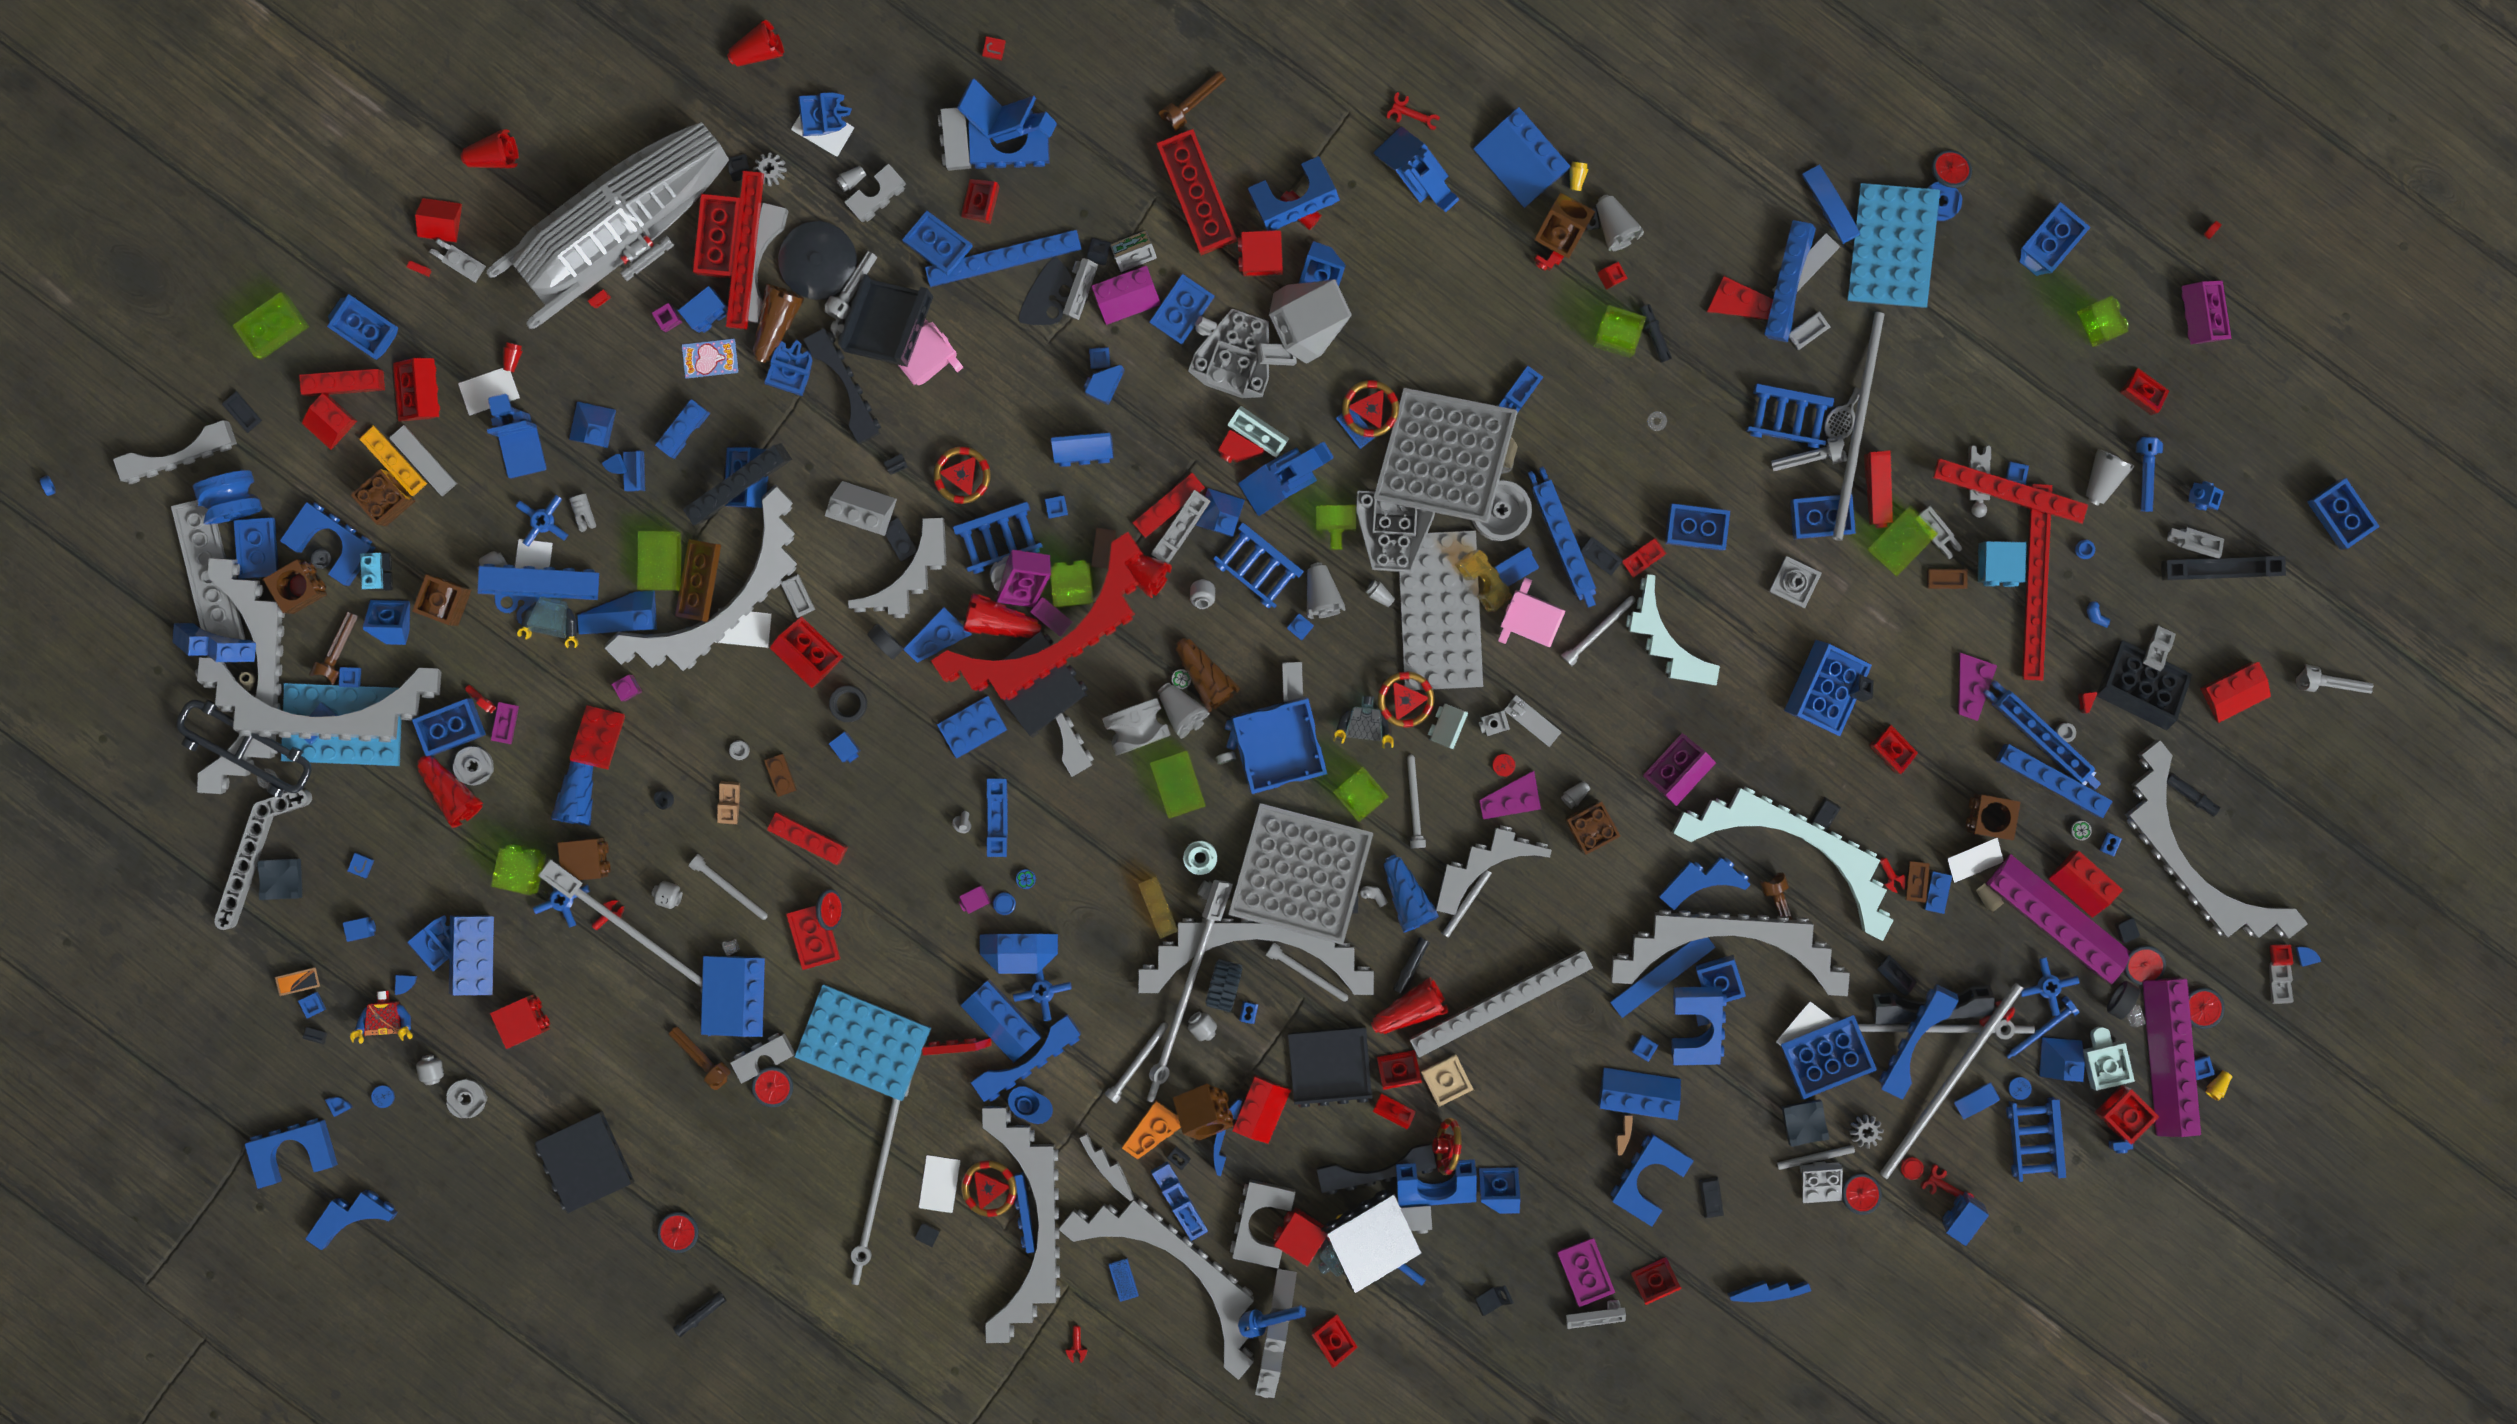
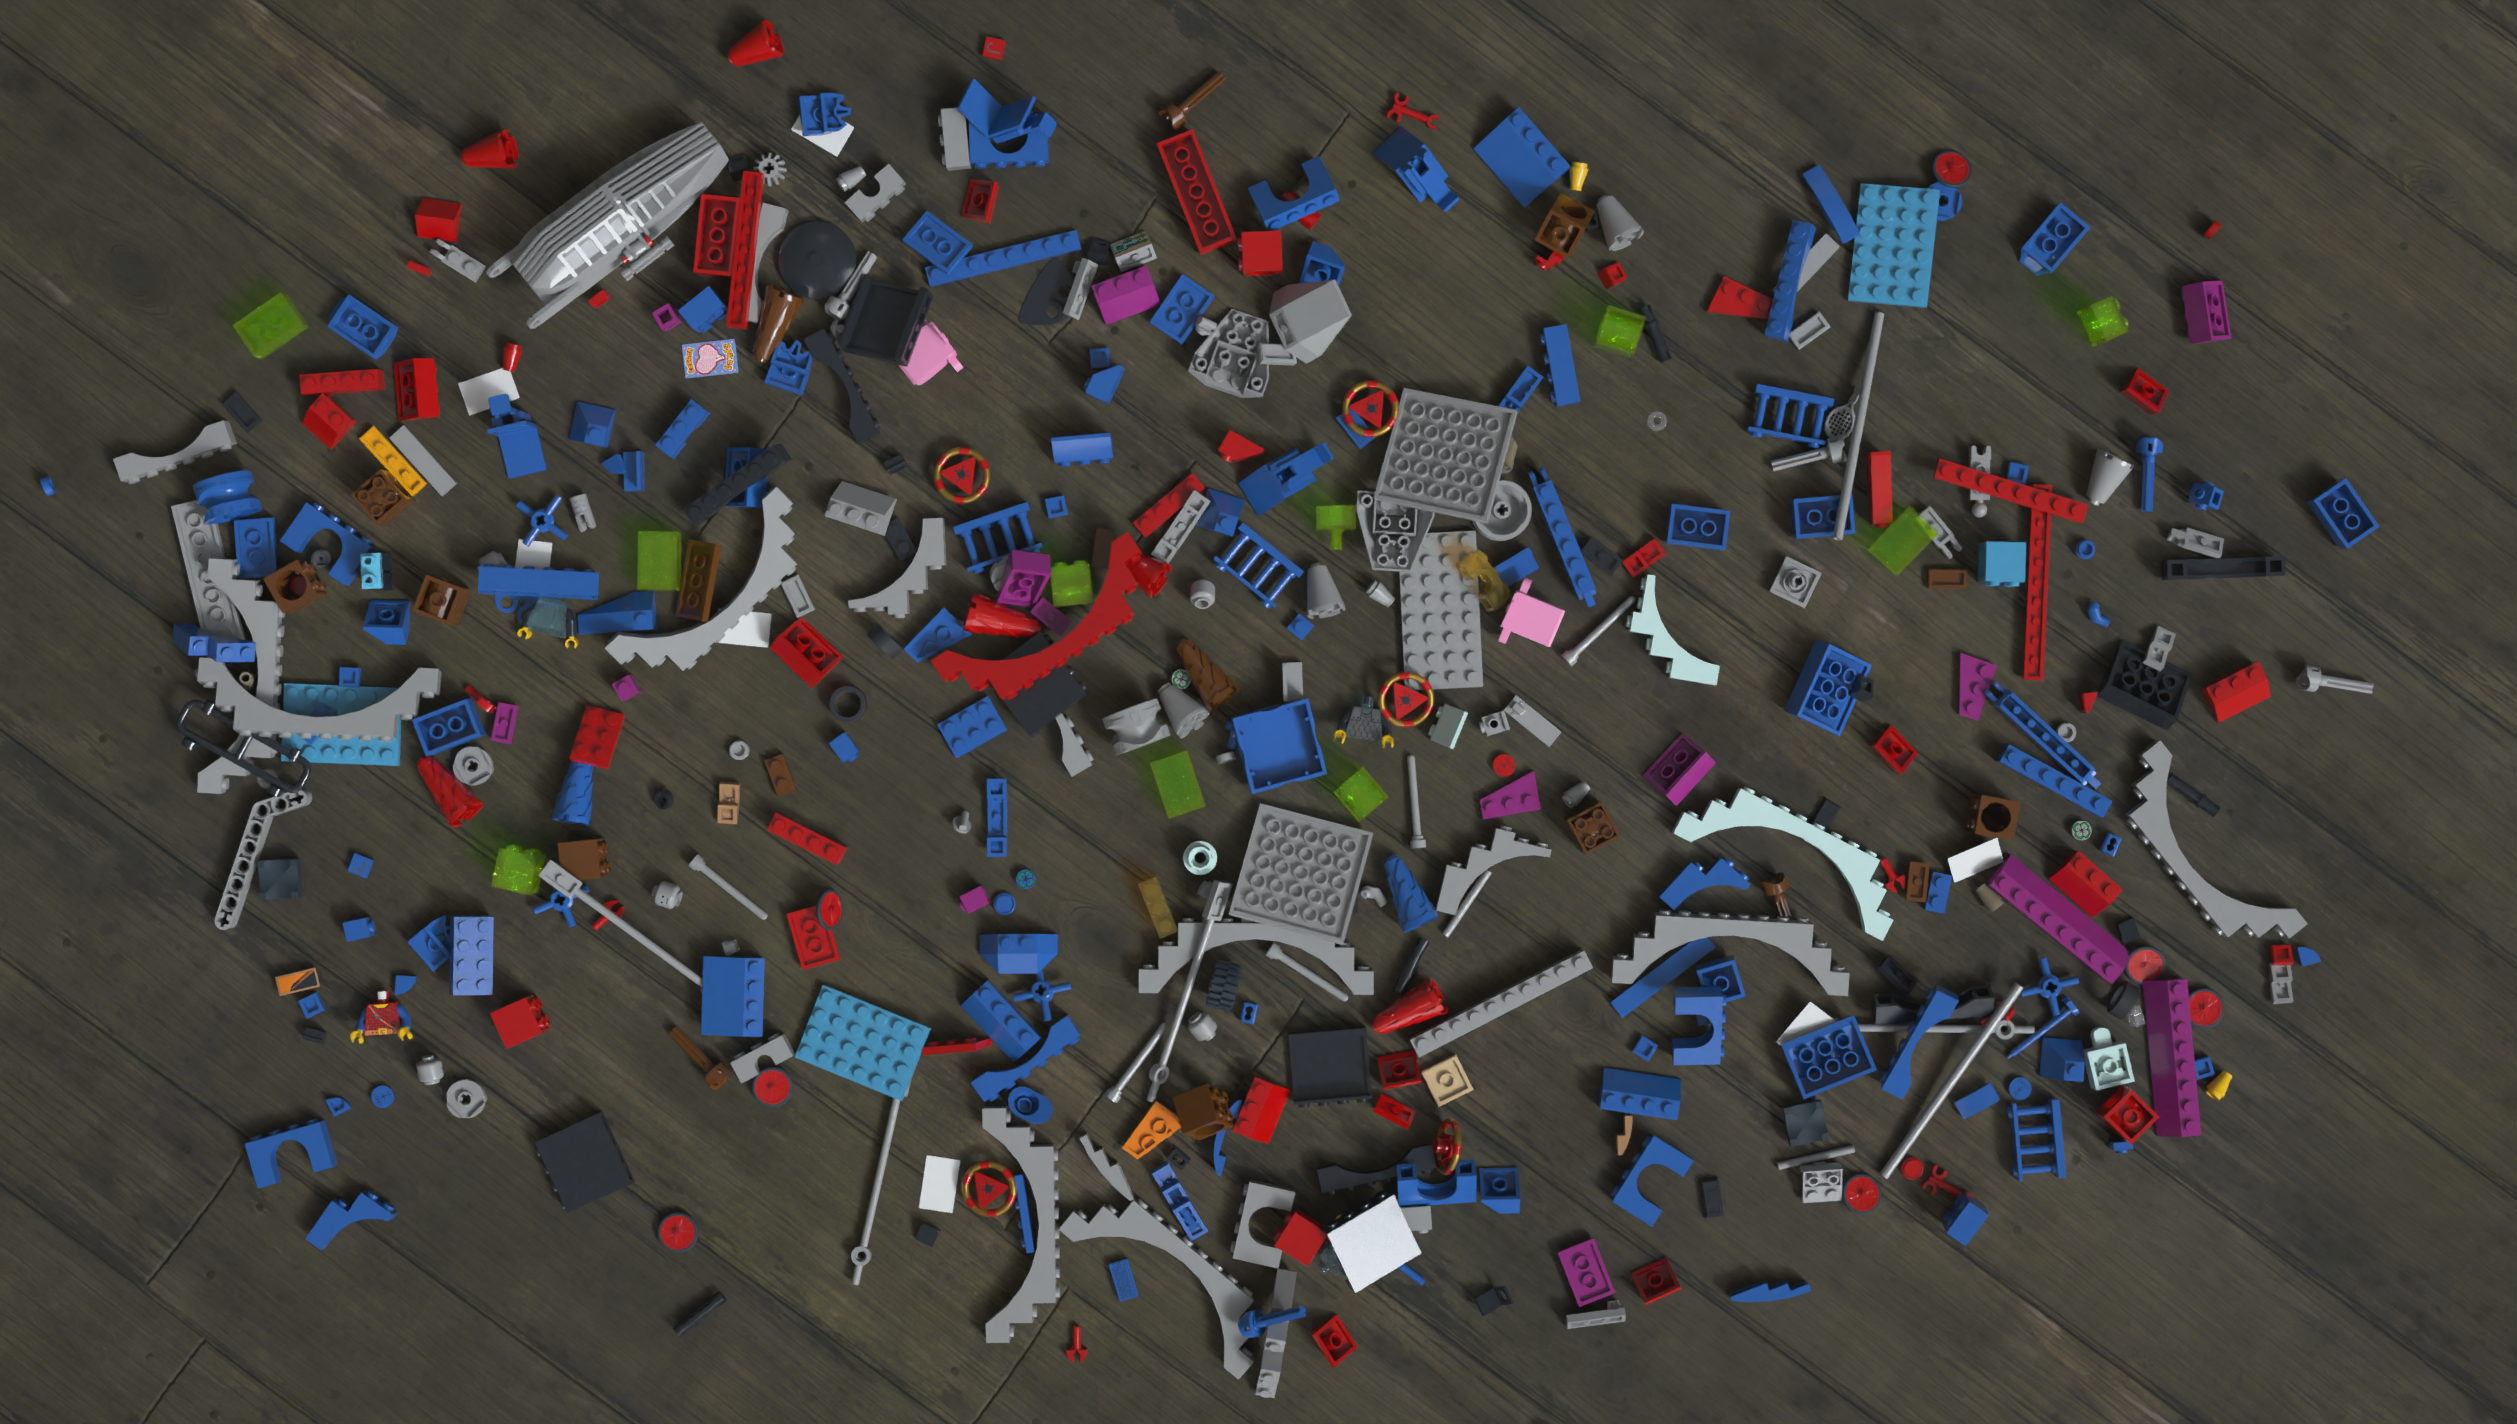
(326, 668): reddish brown piece -> none
(1258, 431): light aqua brick -> none
(1560, 365): none -> blue brick
(1867, 1138): light grey gear -> none

